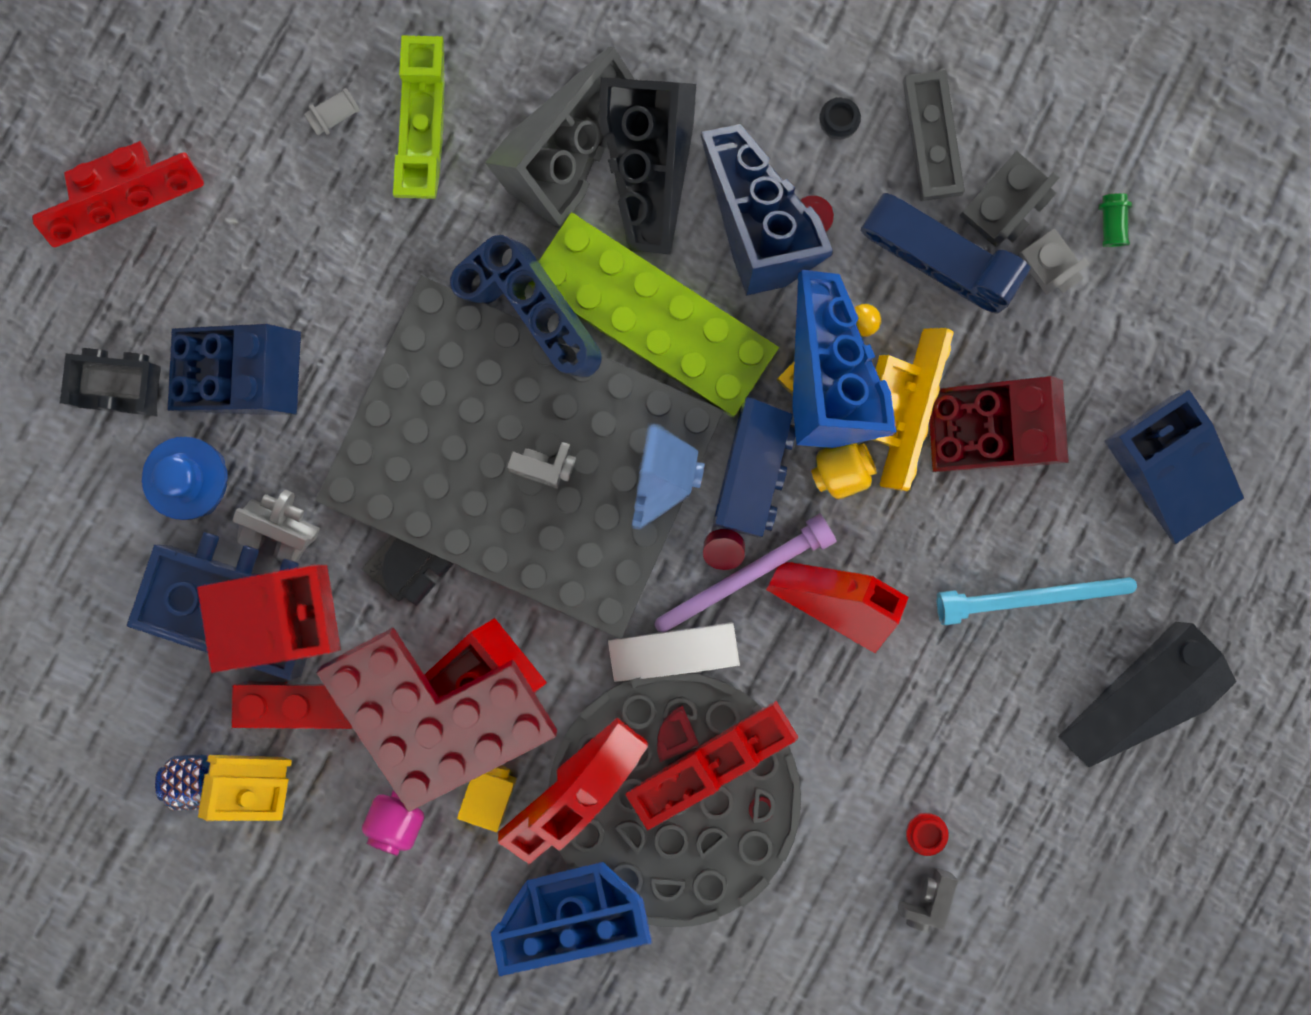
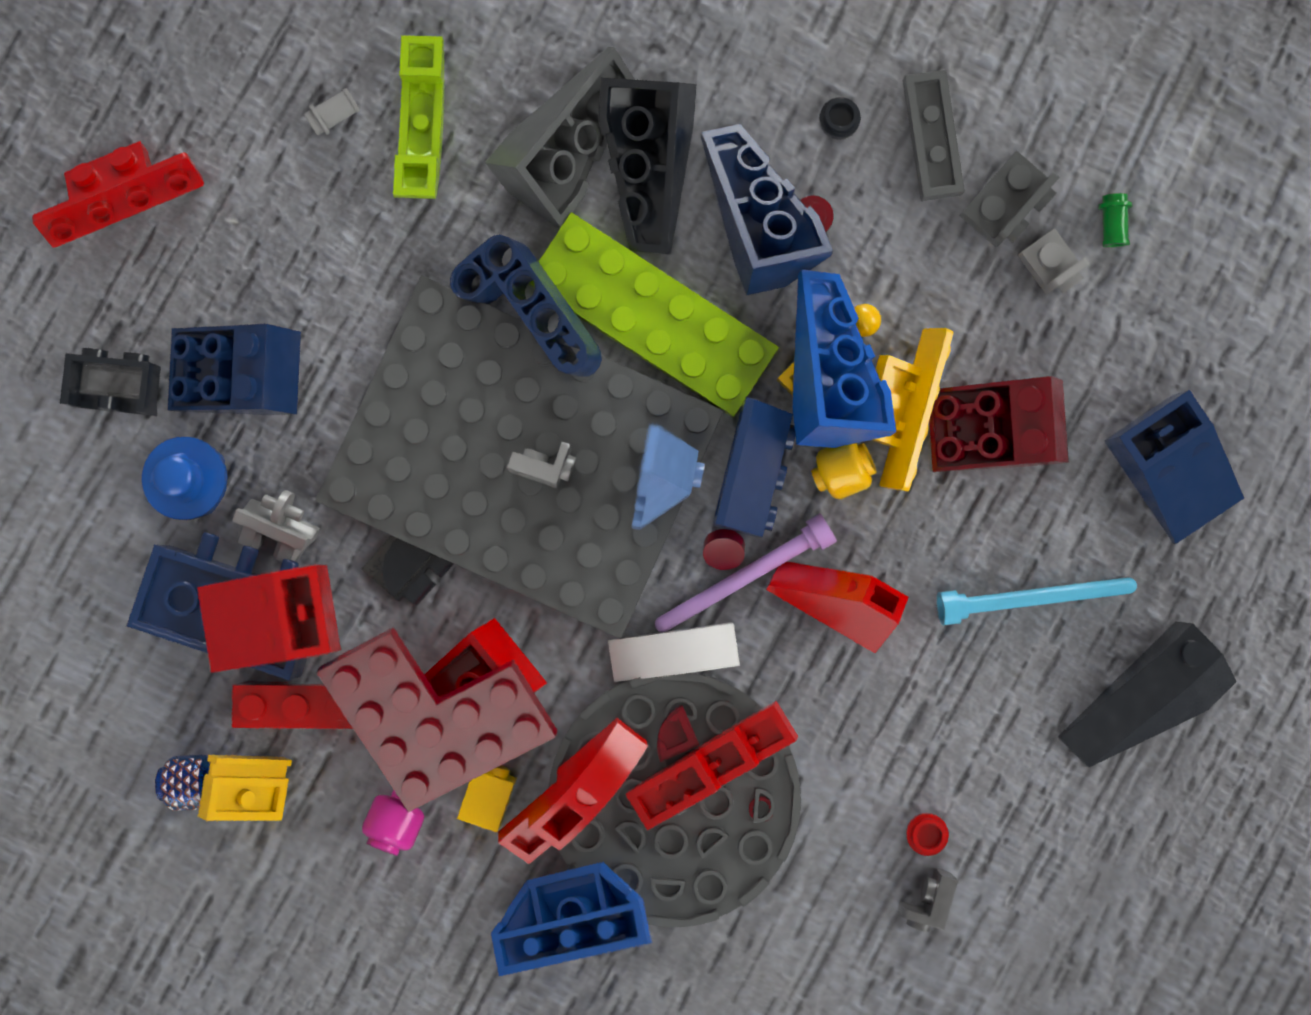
(945, 255): dark blue beam -> none

